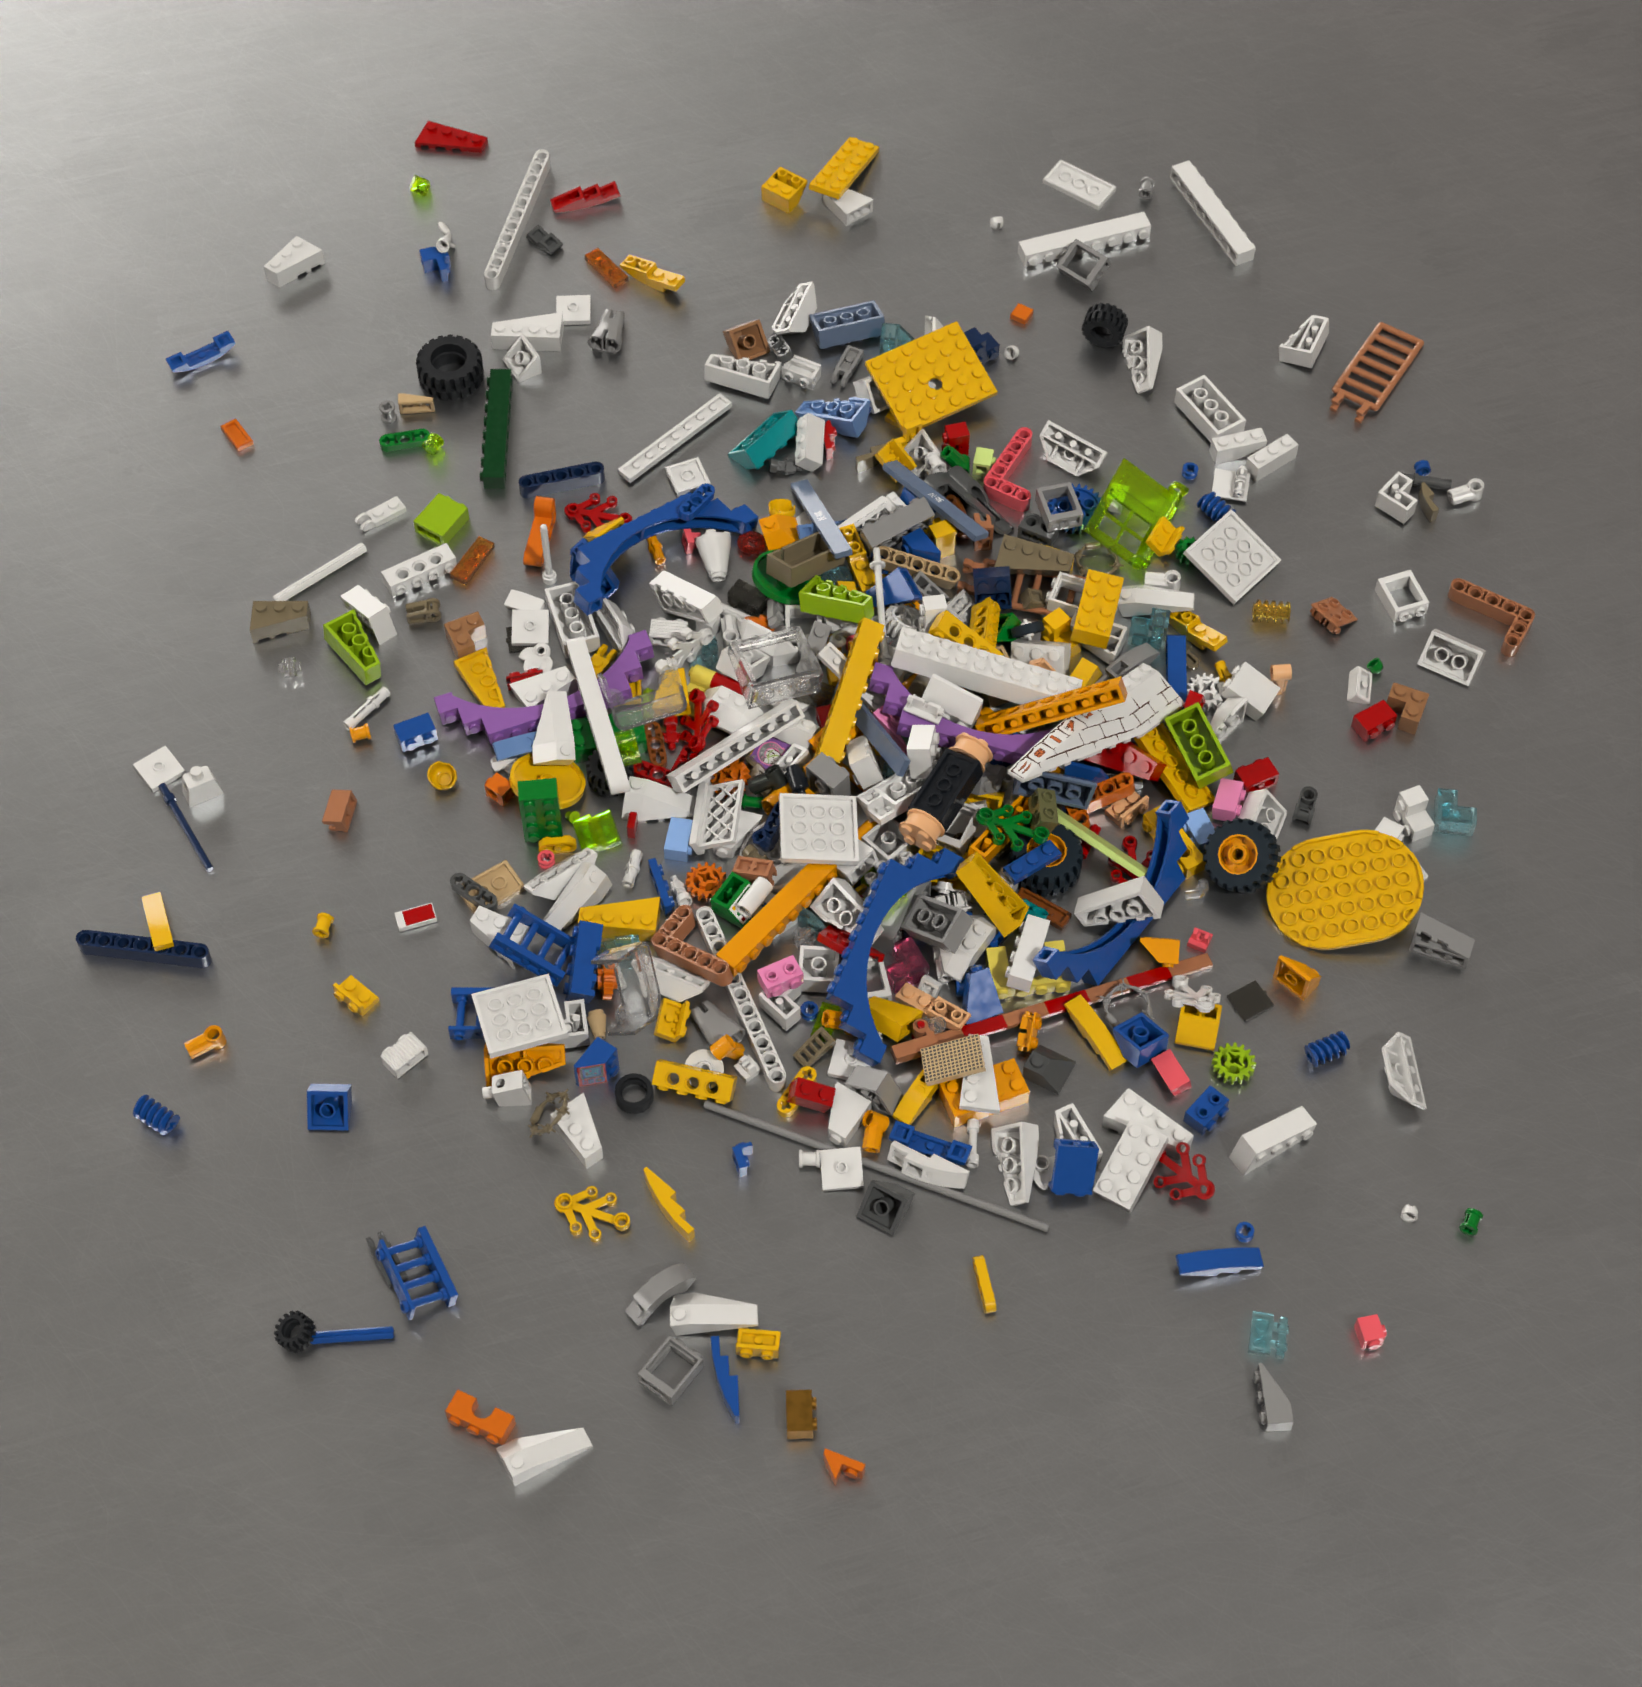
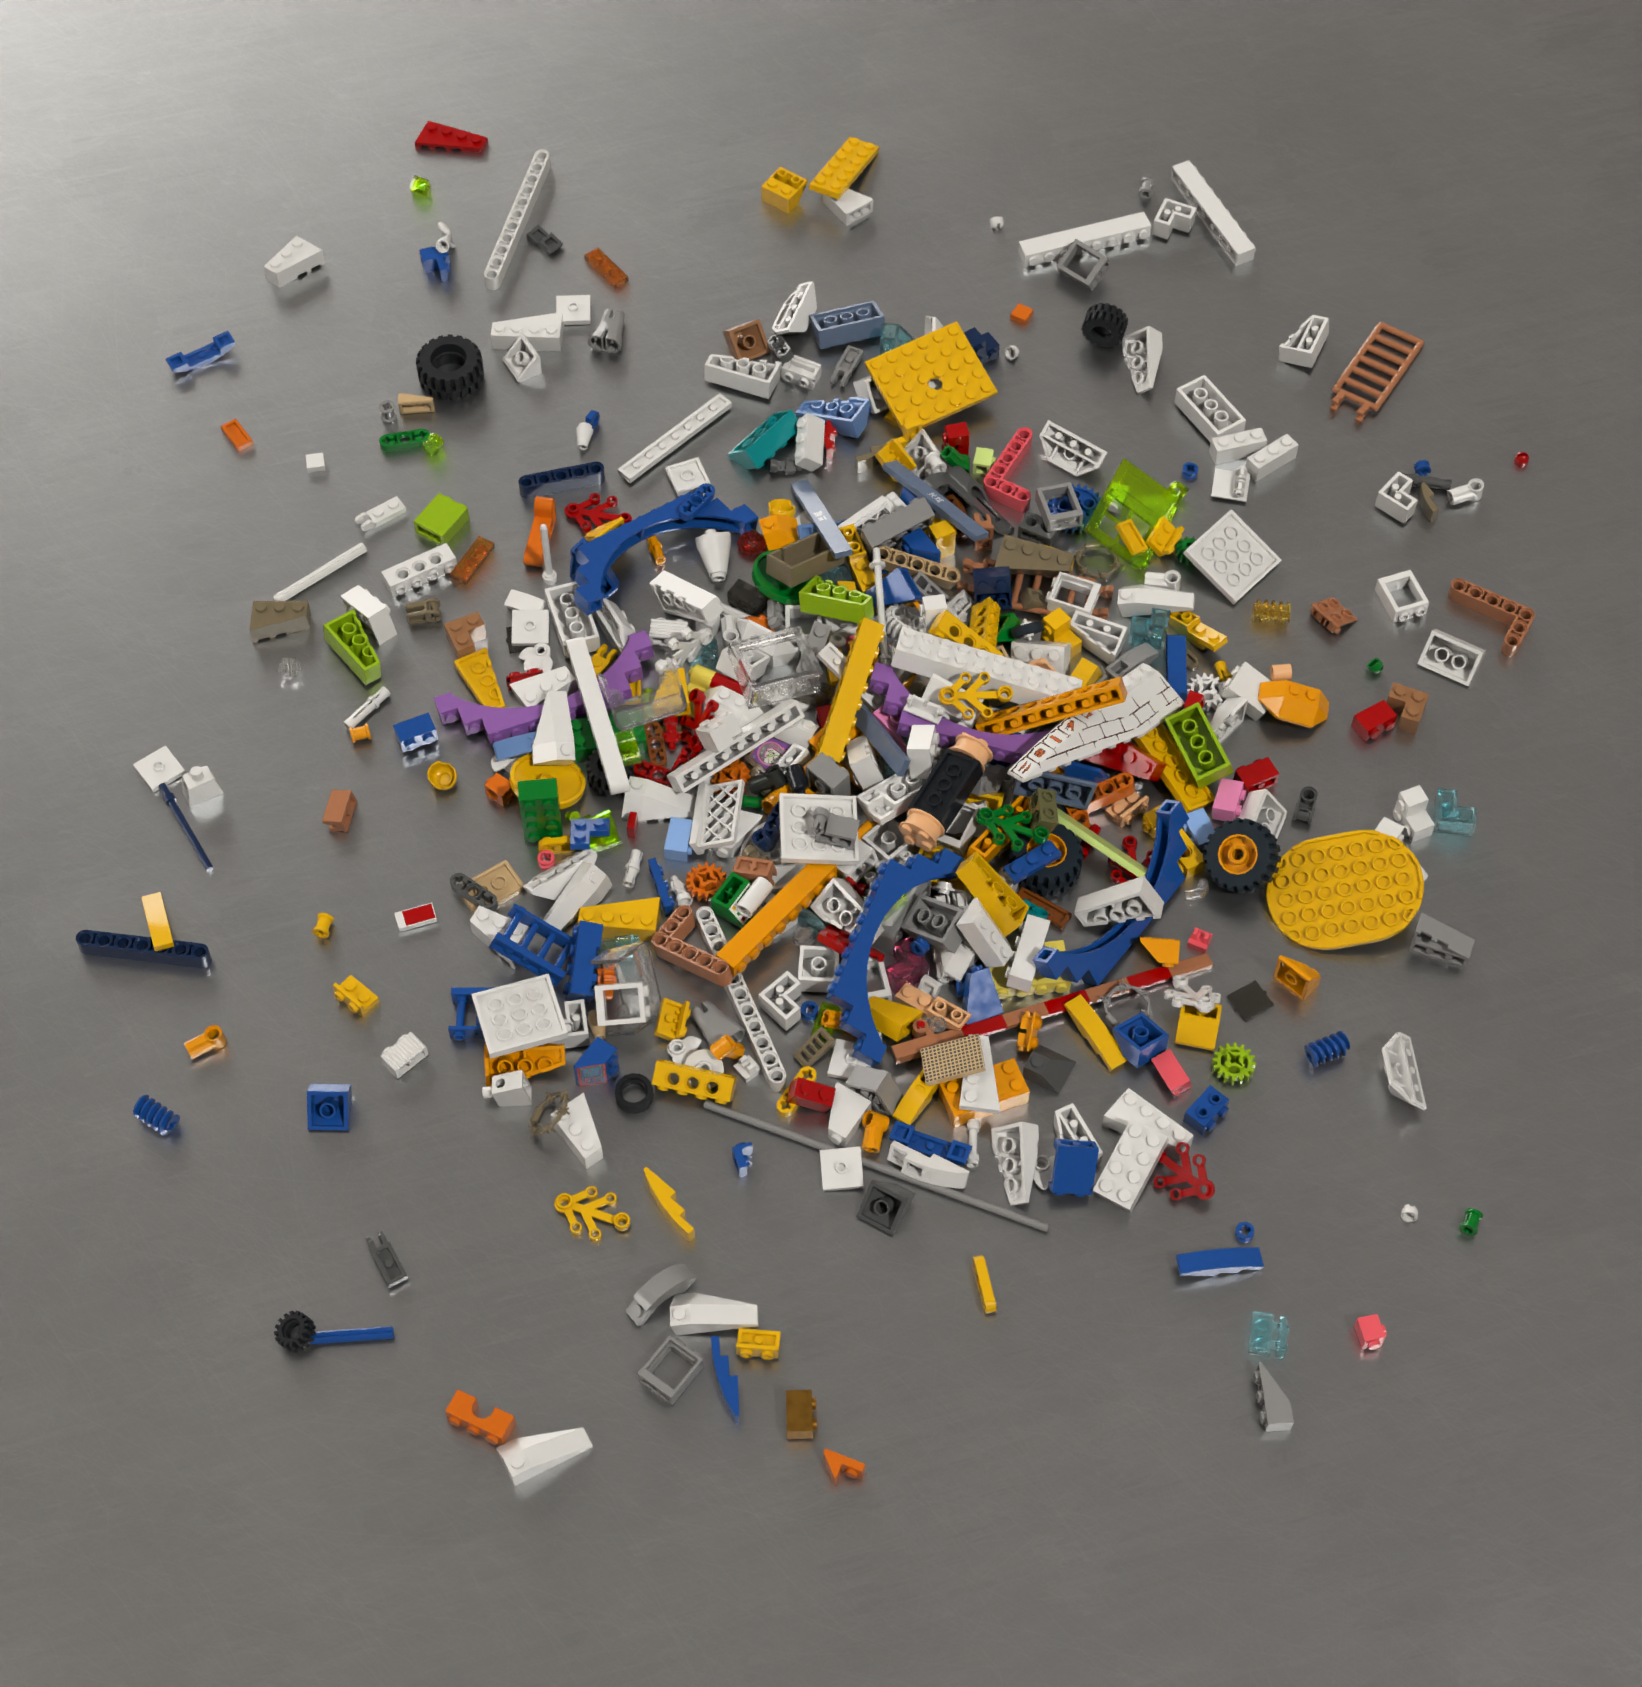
(315, 462): none -> white tile
(429, 1258): blue fence -> none
(497, 429): dark green brick -> none
(581, 199): red slope -> none
(584, 433): none -> white cone
(584, 829): none -> blue plate
(593, 418): none -> blue tile
(601, 1007): none -> white window
(650, 275): yellow slope -> none
(677, 982): white wedge -> none
(687, 1046): none -> white plate
(688, 540): coral tile -> none
(719, 731): none -> white brick
(780, 976): bright pink brick -> none
(809, 1158): white bush -> none
(834, 829): none -> light grey hinge
(859, 887): none -> red hand
(919, 946): none -> blue bush
(972, 695): none -> yellow plant
(984, 935): none -> white slope
(1079, 184): white tile -> none
(1097, 609): yellow brick -> none
(1131, 537): none -> yellow tile
(1173, 215): none -> white brick
(1213, 506): blue piece -> none
(1272, 1139): white wedge -> none
(1294, 702): none -> light orange wedge
(1359, 686): white slope -> none
(1521, 459): none -> red hinge

